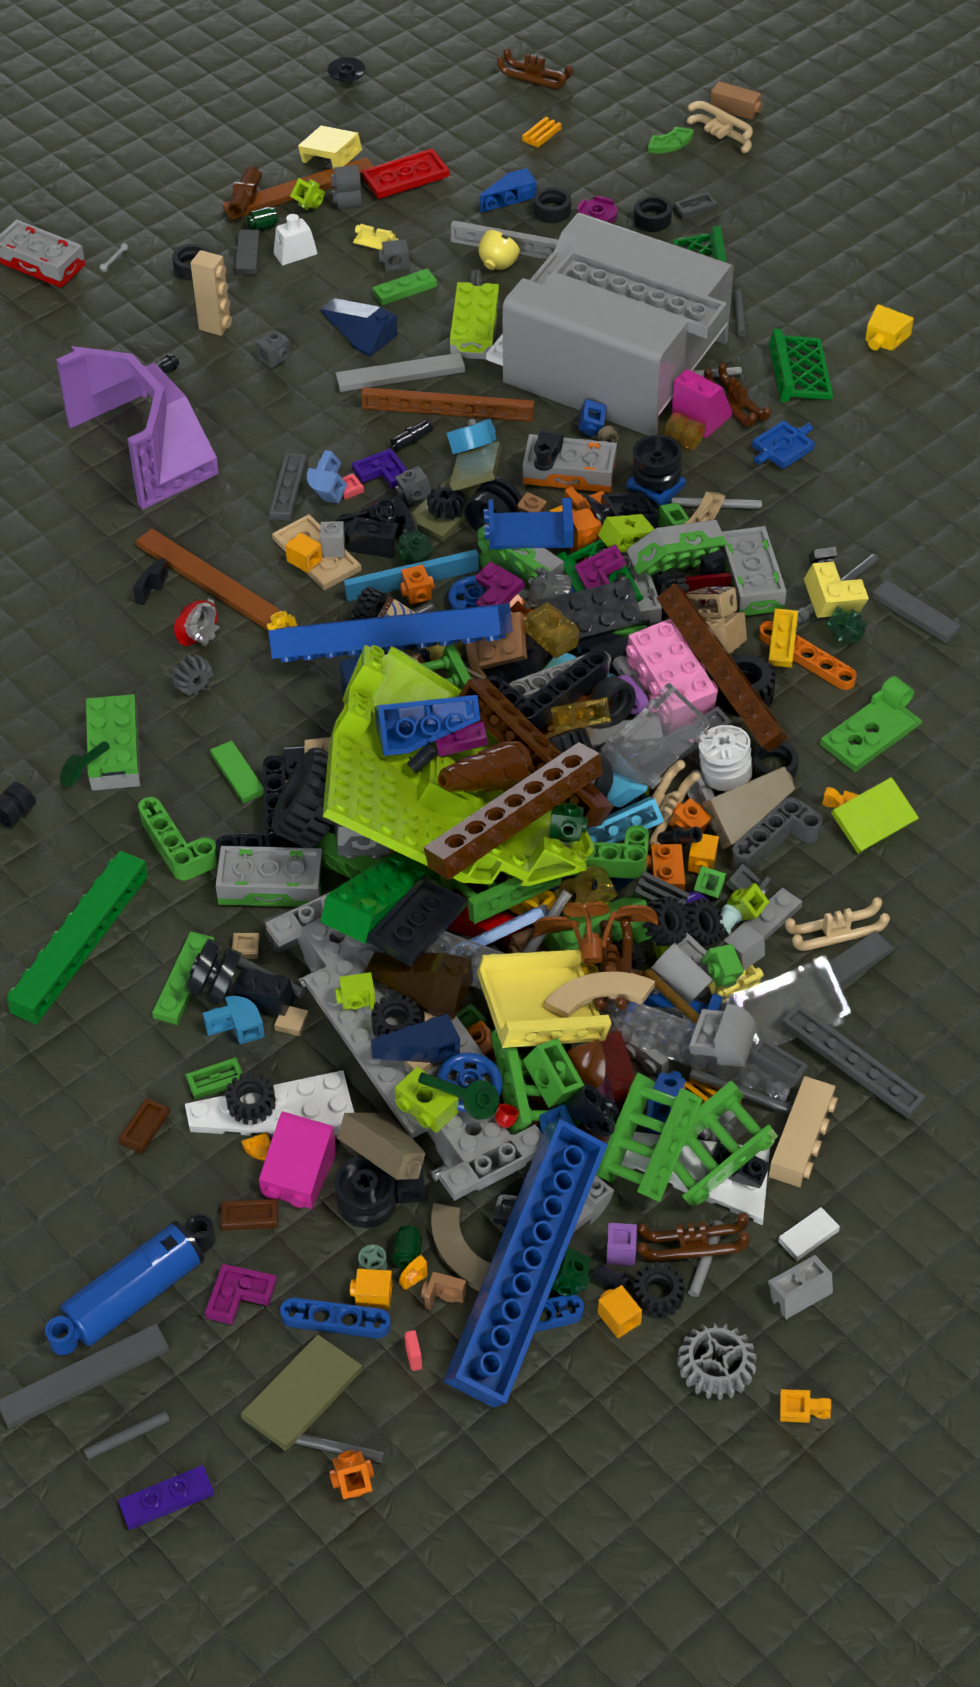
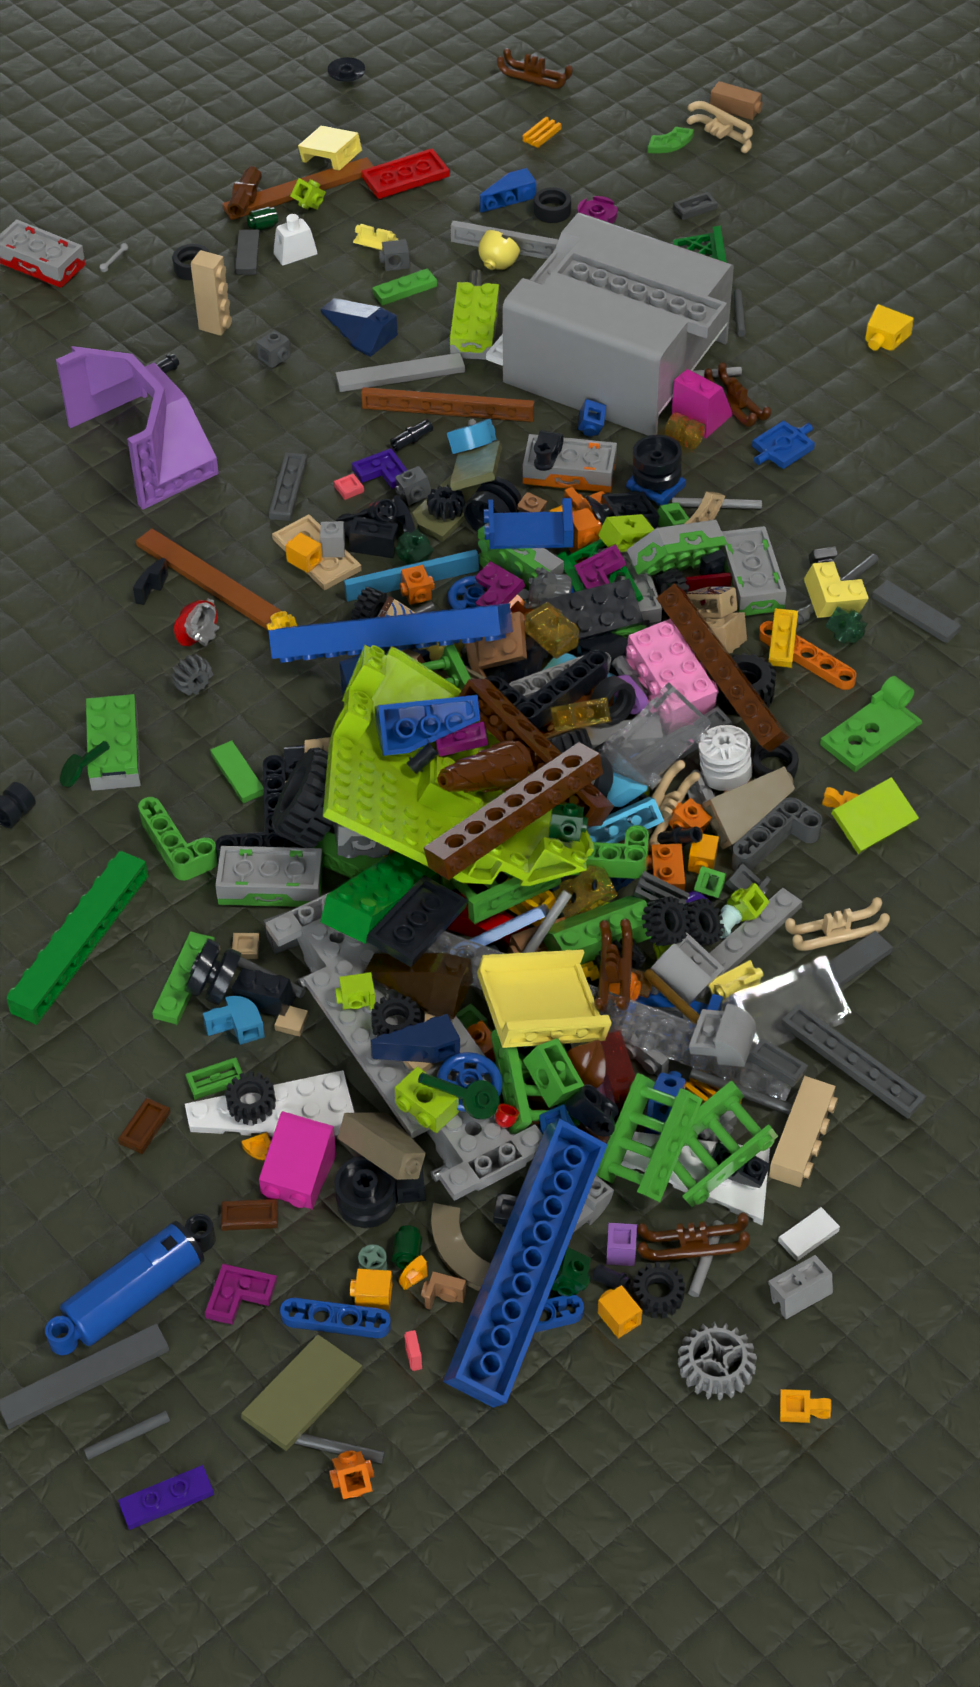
(326, 480): medium blue brick -> none
(347, 187): dark grey brick -> none
(585, 988): tan tile -> none
(591, 944): dark orange plant -> none
(608, 434): dark tan bush -> none
(650, 222): black tyre -> none
(723, 965): bright green brick -> none
(748, 945): light grey brick -> none
(784, 366): green fence -> none

